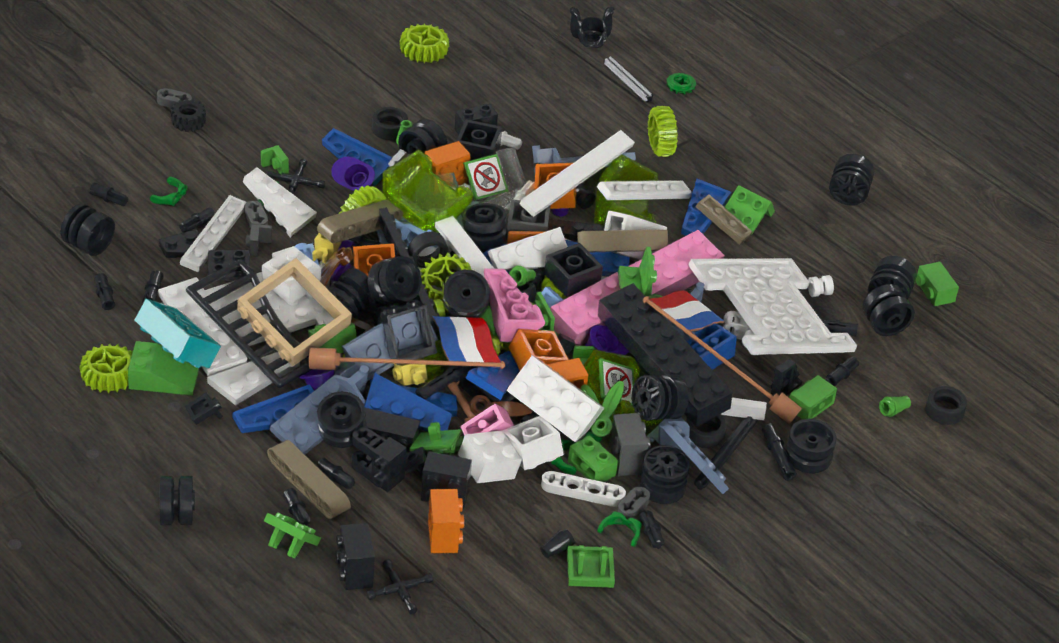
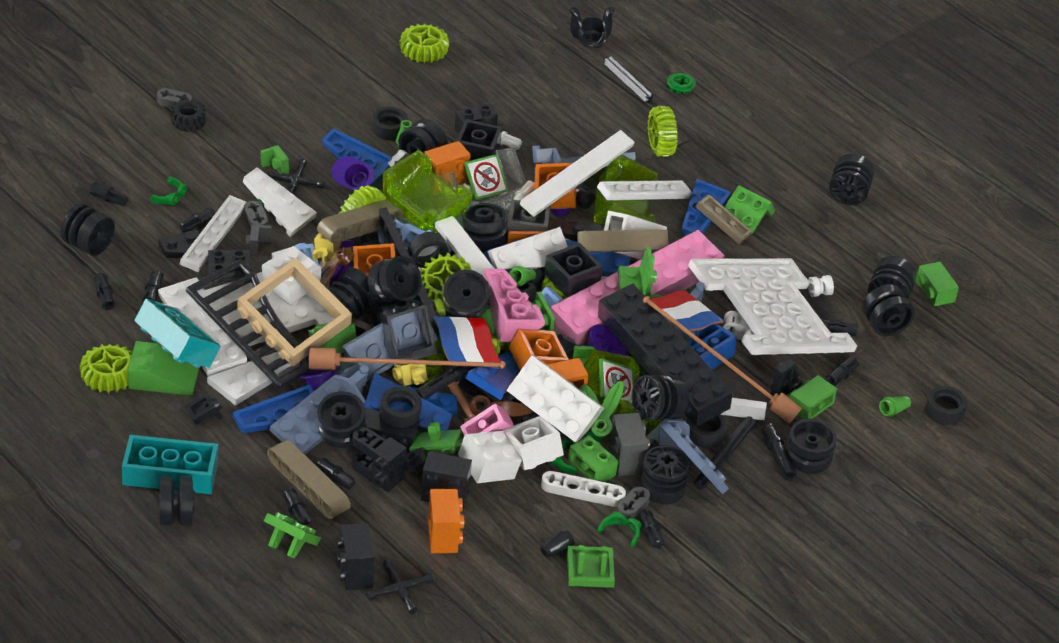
(155, 457): none -> teal brick
(398, 419): none -> black tyre

